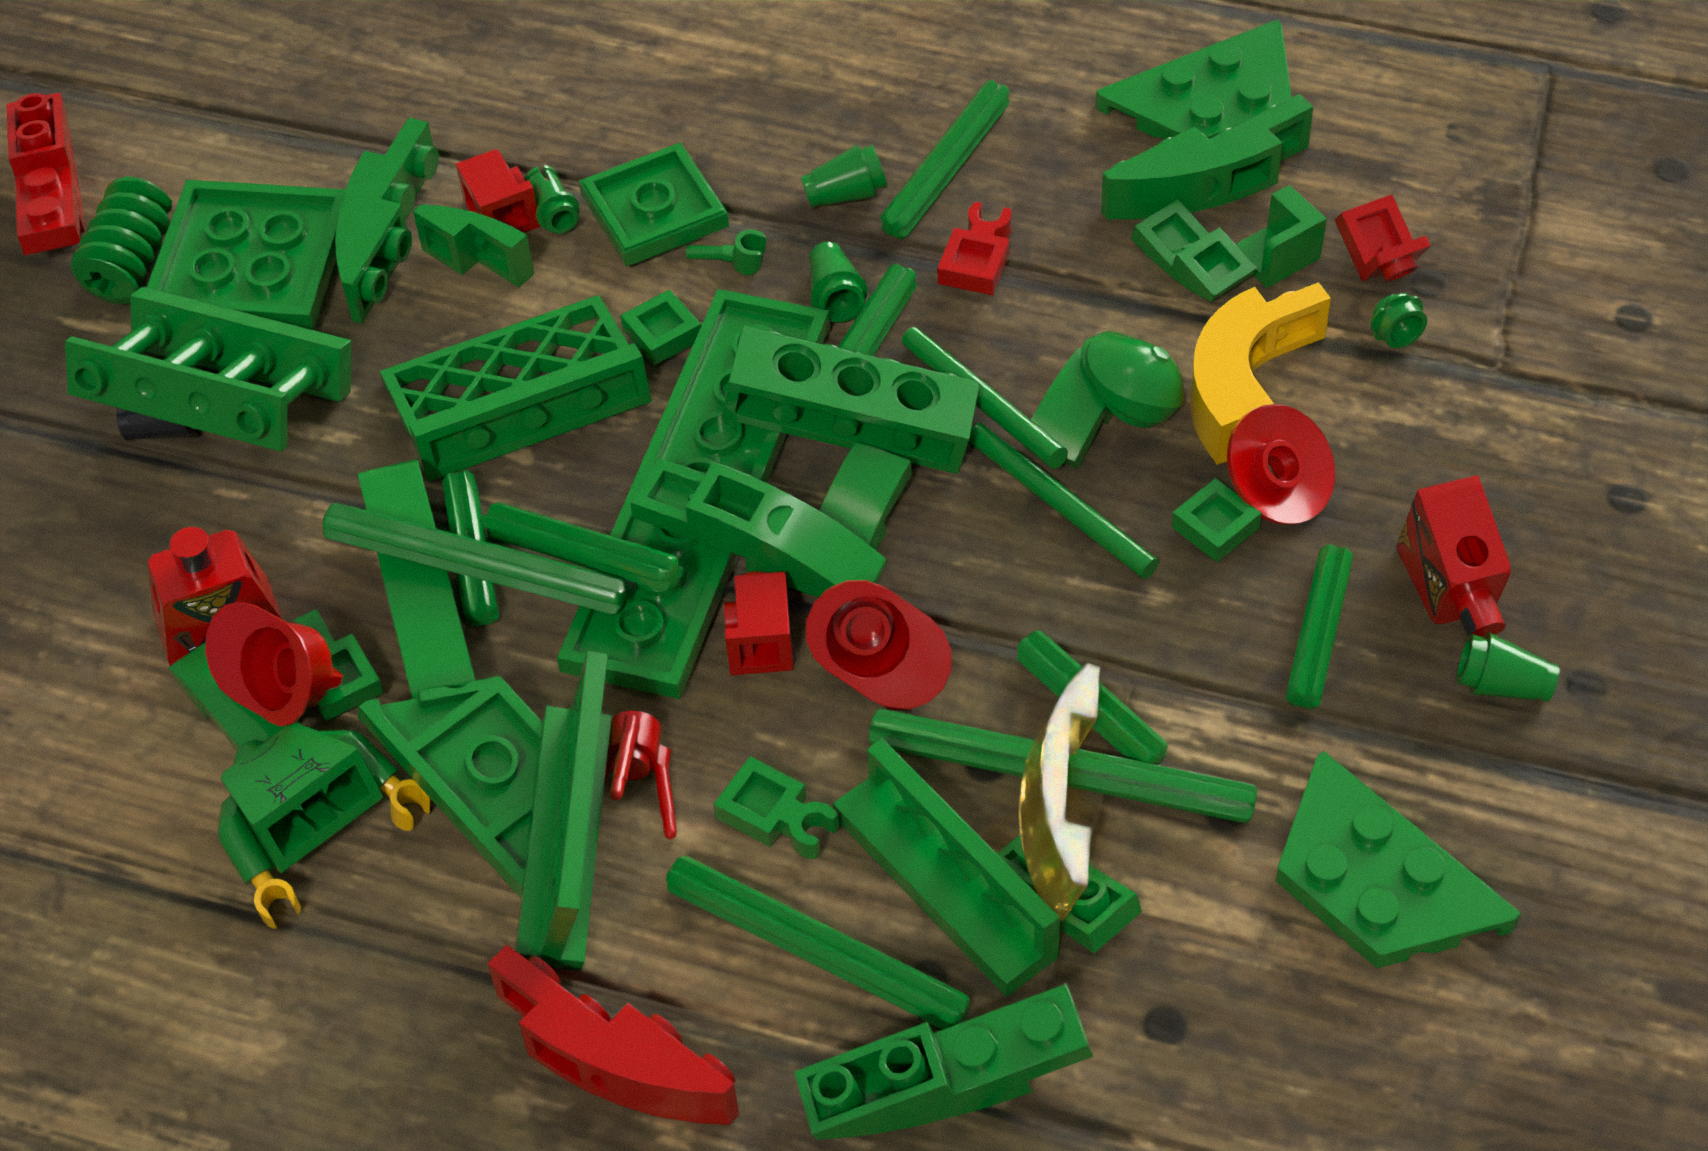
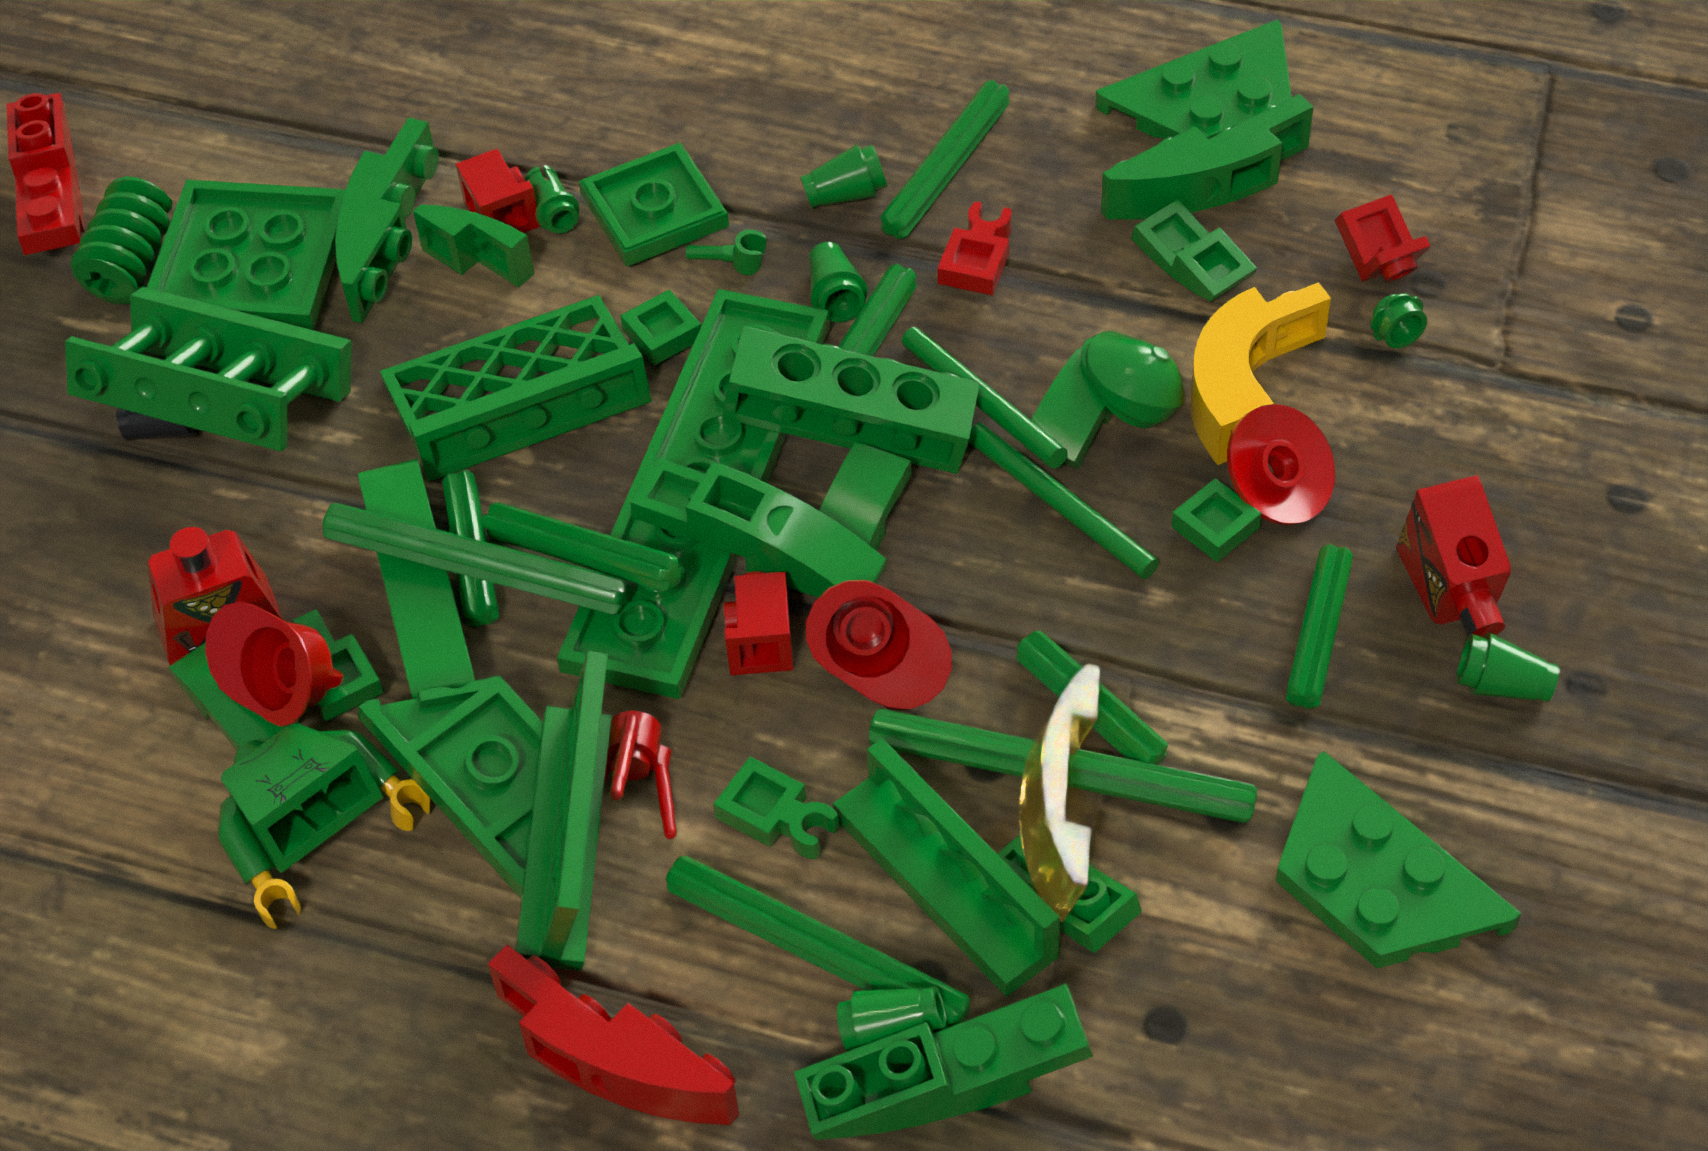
(881, 1013): none -> green cone
(1290, 239): green panel -> none

